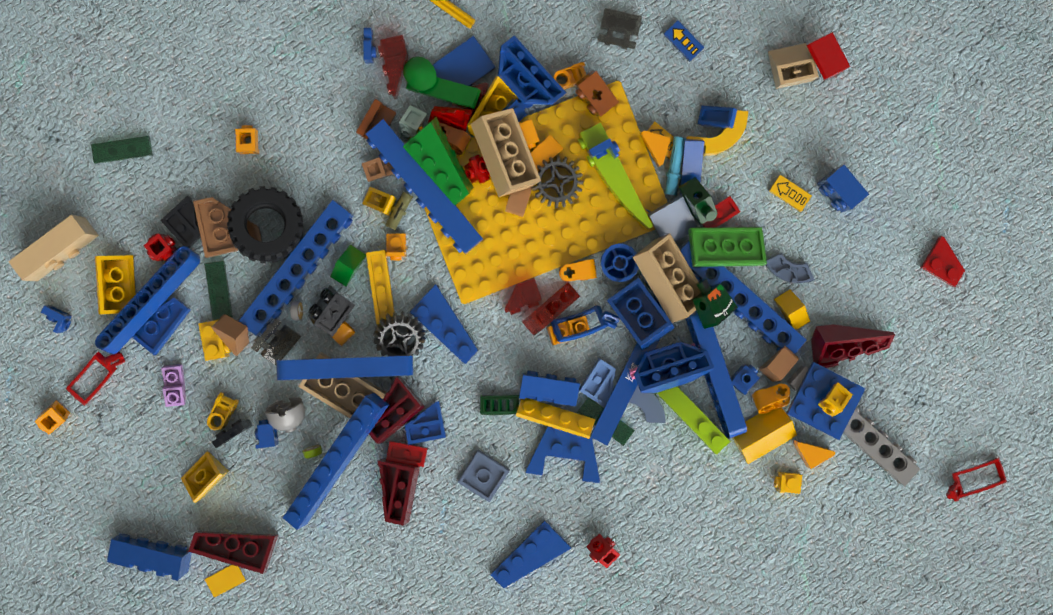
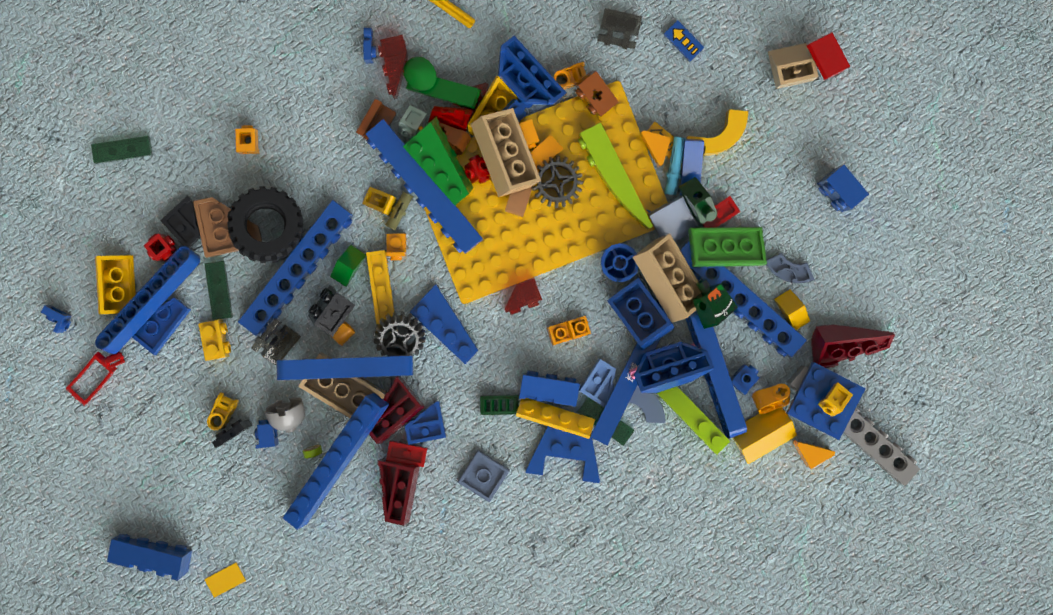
(52, 417): light orange brick -> none
(53, 248): tan brick -> none
(174, 385): lavender slope -> none
(203, 476): yellow slope -> none
(232, 333): medium nougat slope -> none
(238, 549): dark red wedge -> none
(296, 310): light grey tile -> none
(377, 169): medium nougat slope -> none
(465, 63): blue tile -> none
(535, 551): blue wing -> none
(551, 309): clear red slope -> none
(581, 271): light orange piece -> none
(600, 150): blue bracket -> none
(601, 316): blue sword -> none
(603, 550): red brick -> none
(717, 116): blue tile -> none
(779, 364): medium nougat slope -> none
(788, 482): yellow bracket -> none
(790, 193): yellow tile -> none
(943, 263): red wing -> none
(952, 494): red sword -> none

